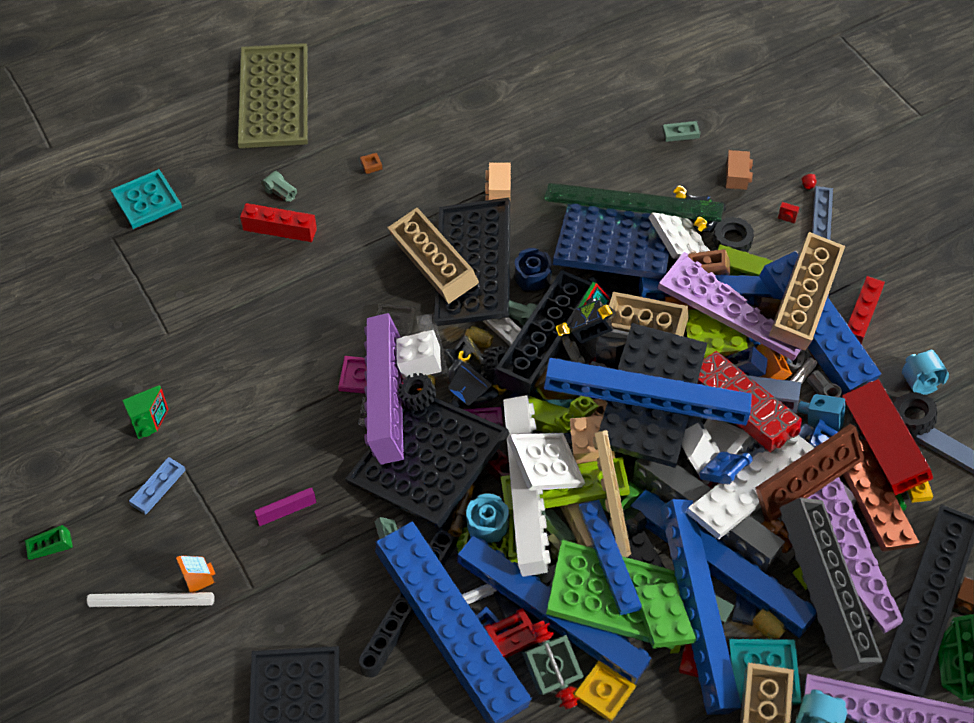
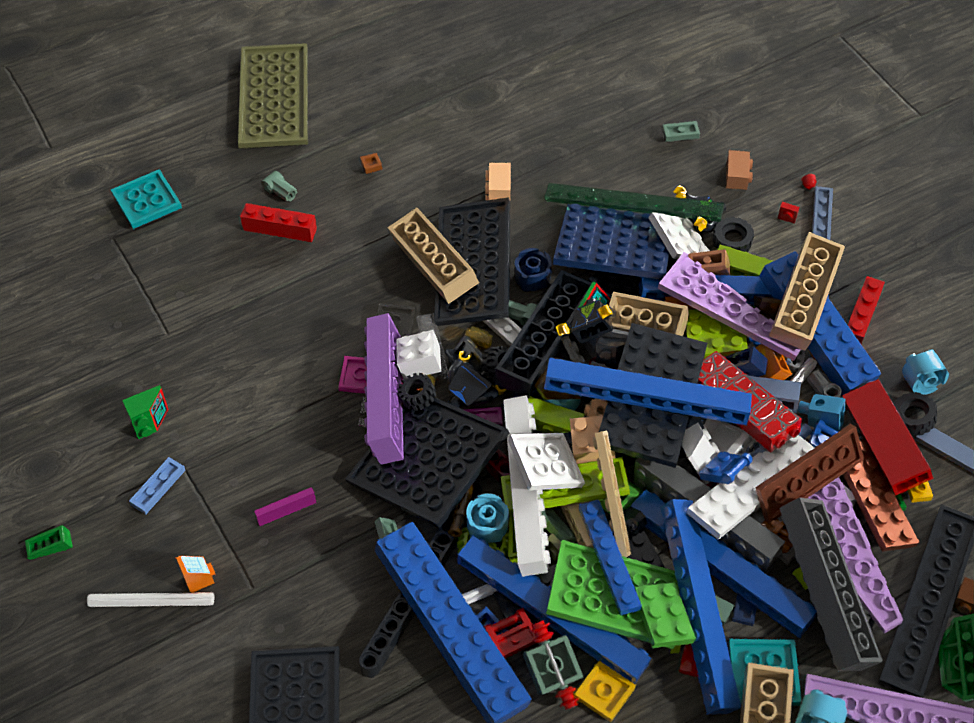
(578, 408): lime slope -> none
(768, 624): clear yellow brick -> none

